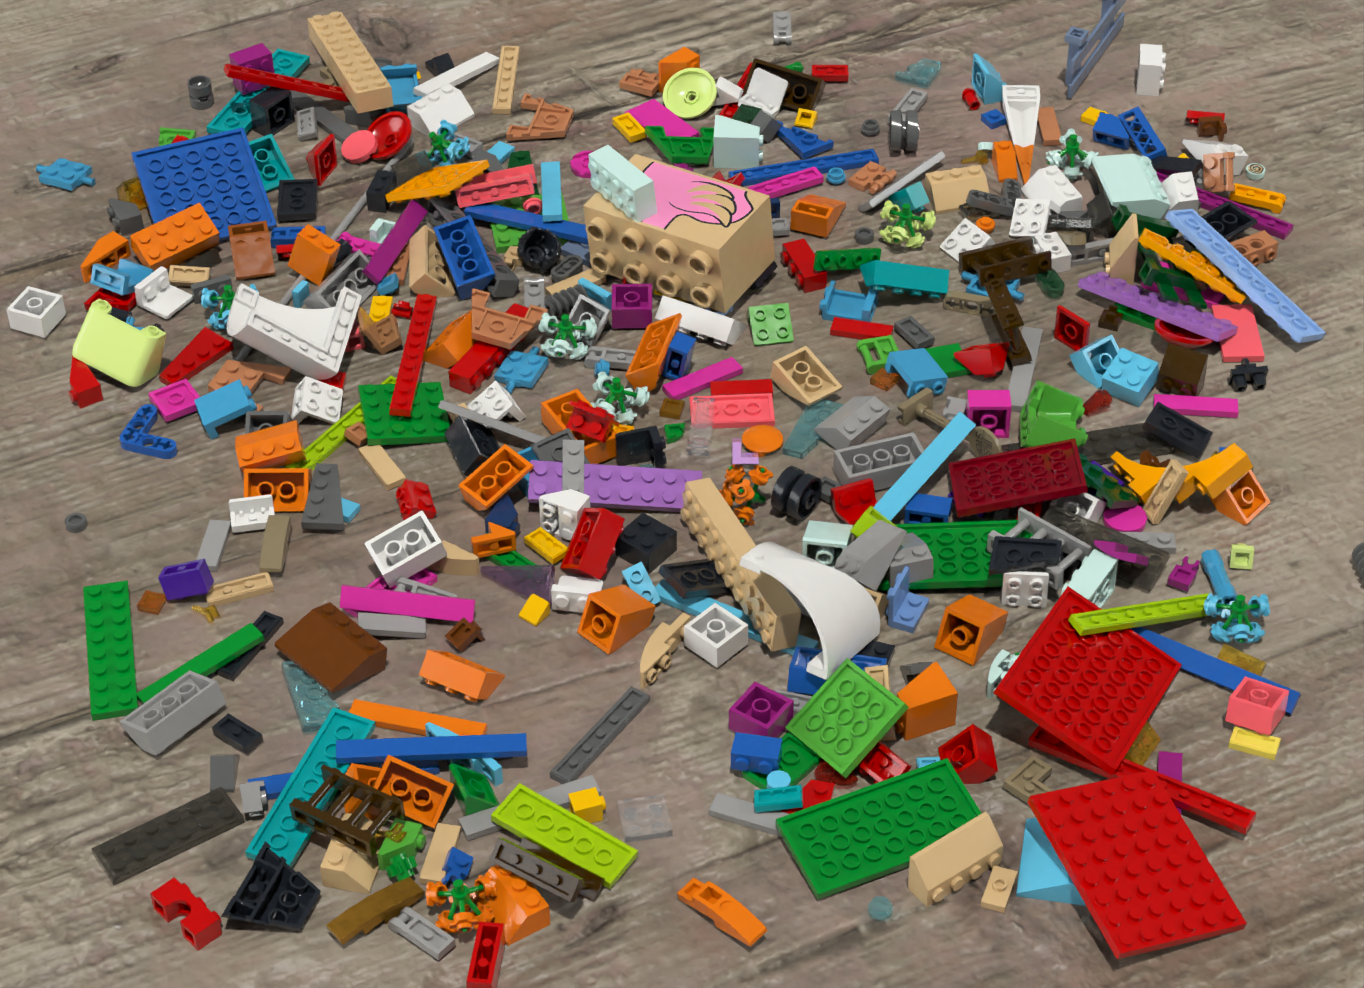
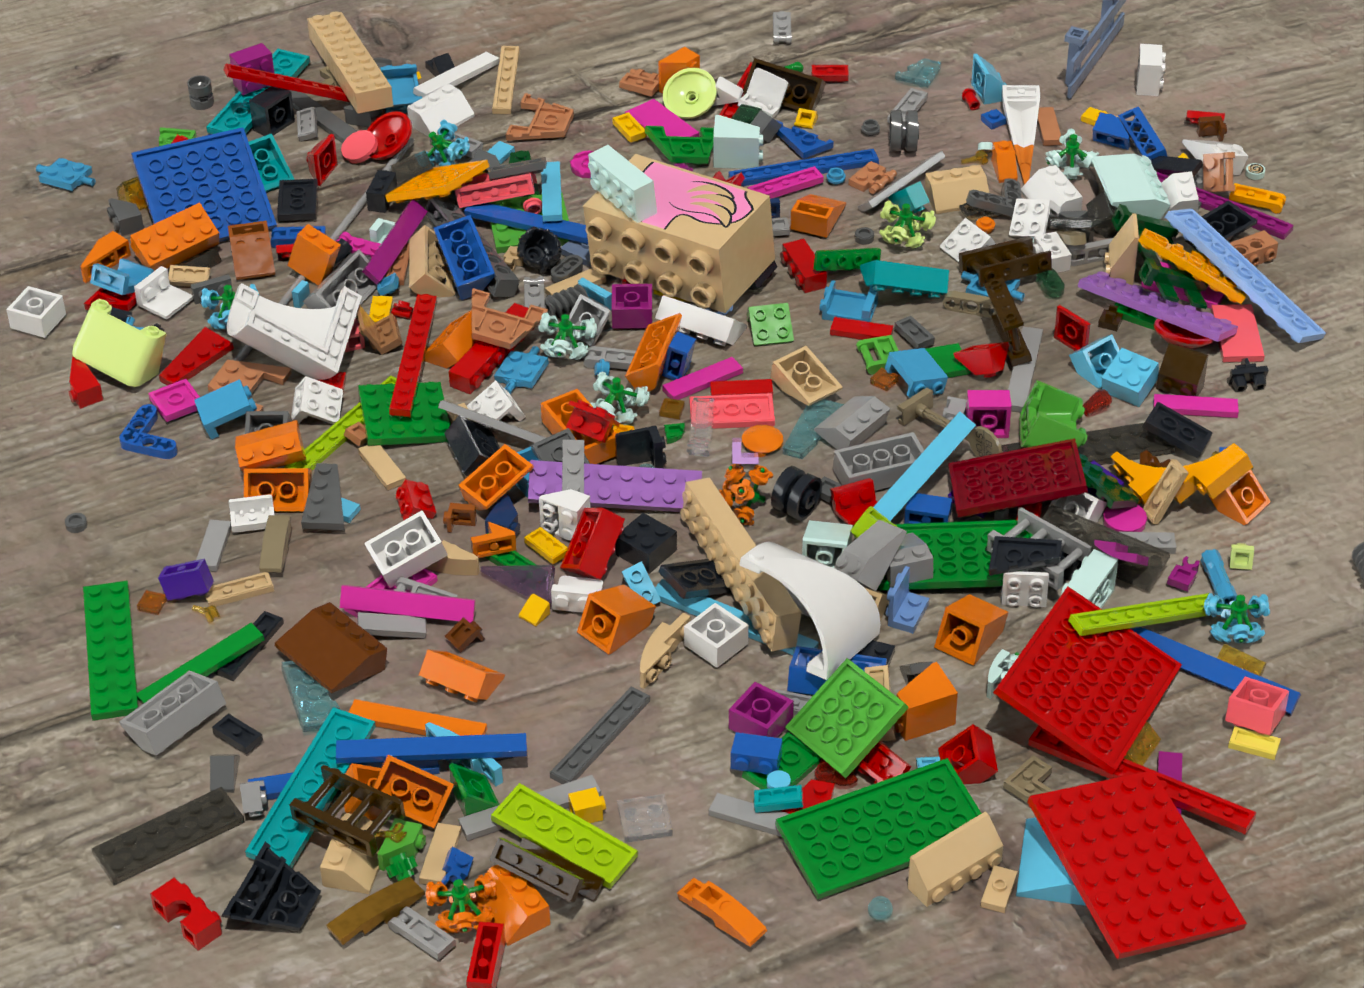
(460, 515): none -> dark orange bracket
(518, 168): none -> dark grey plate

